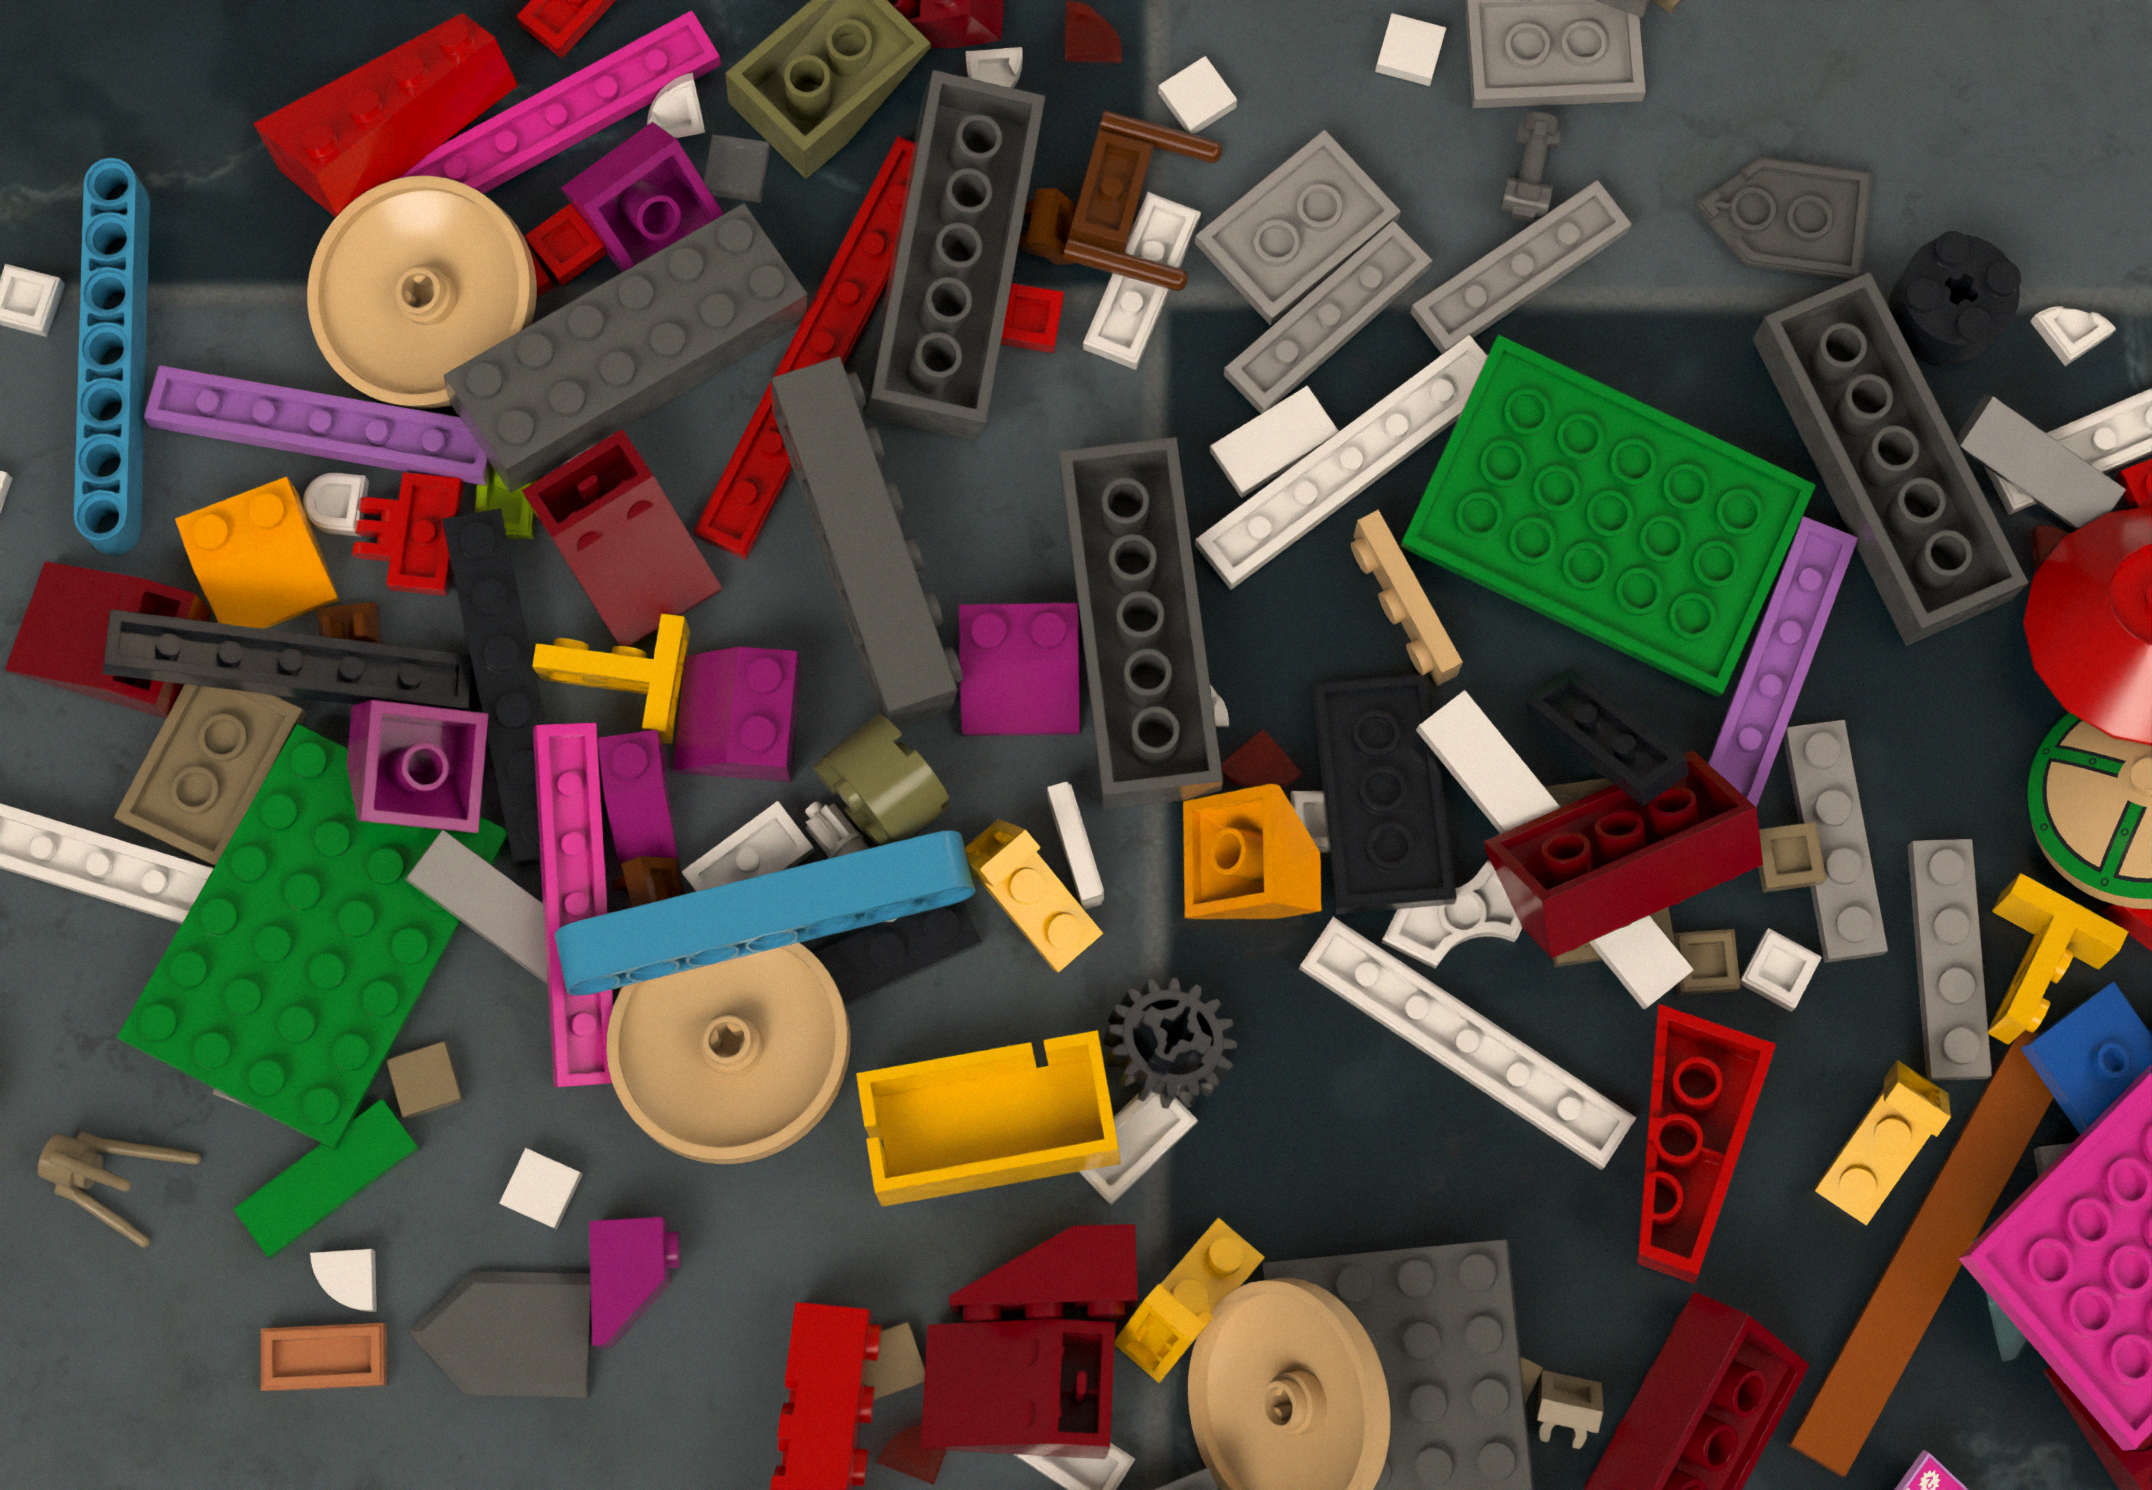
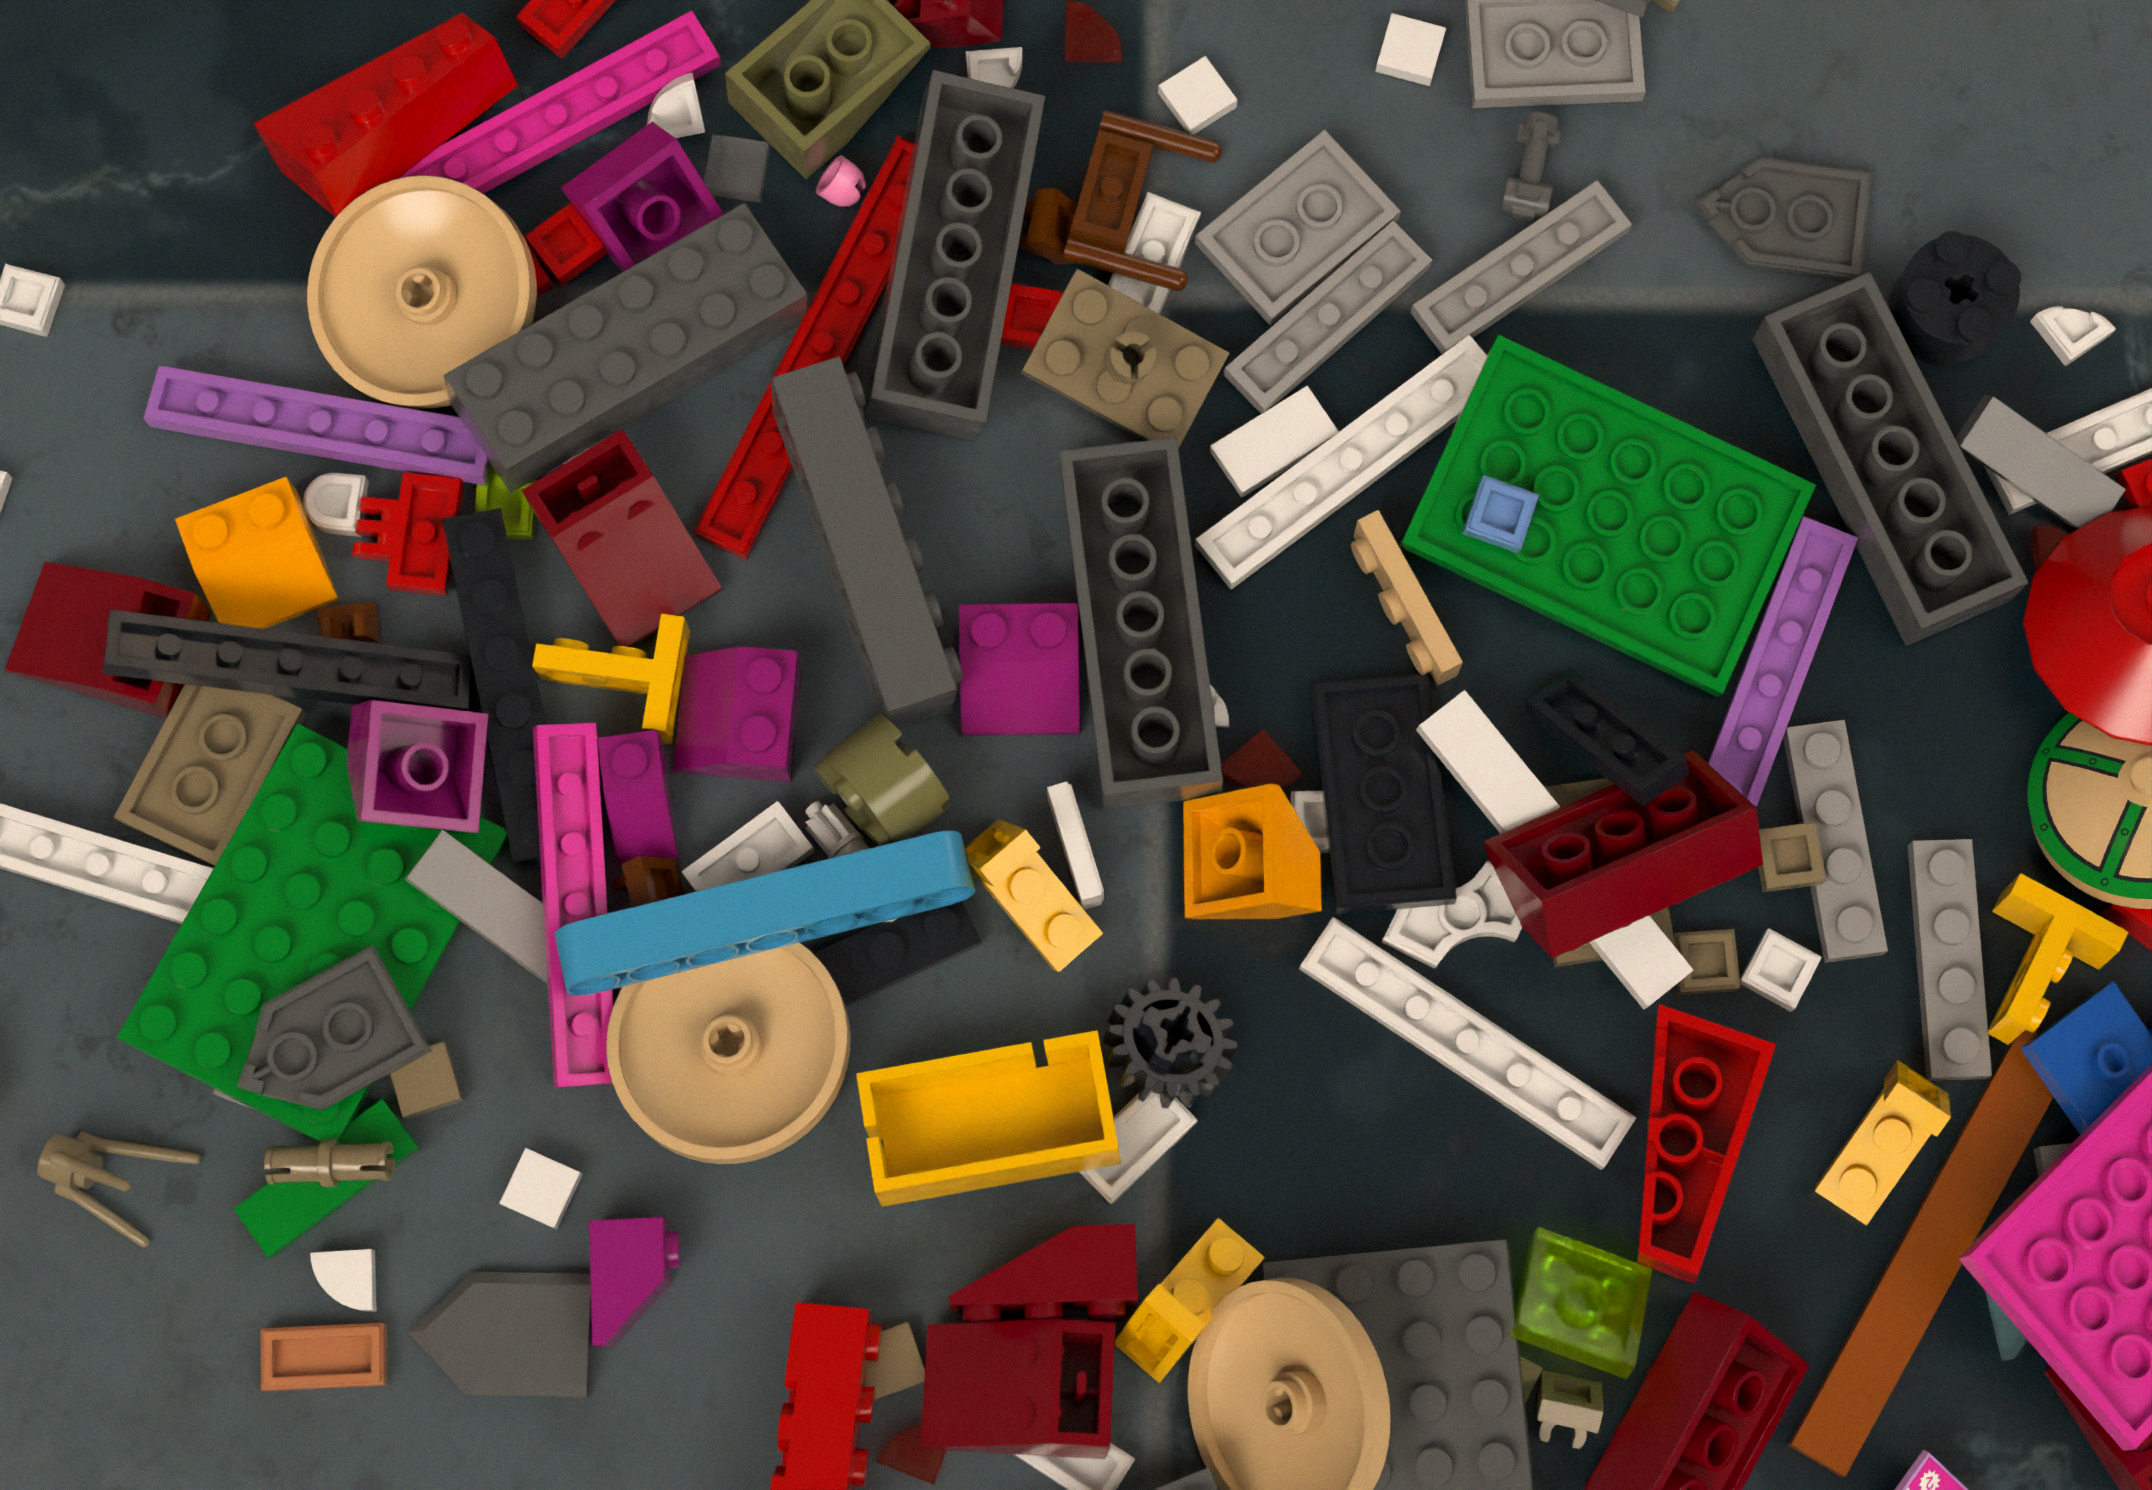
(123, 380): dark azure beam -> none
(329, 1163): none -> dark tan pin
(332, 1035): none -> dark grey tile
(841, 183): none -> bright pink hinge
(1124, 361): none -> dark tan plate
(1500, 514): none -> medium blue tile
(1582, 1303): none -> clear neon green plate

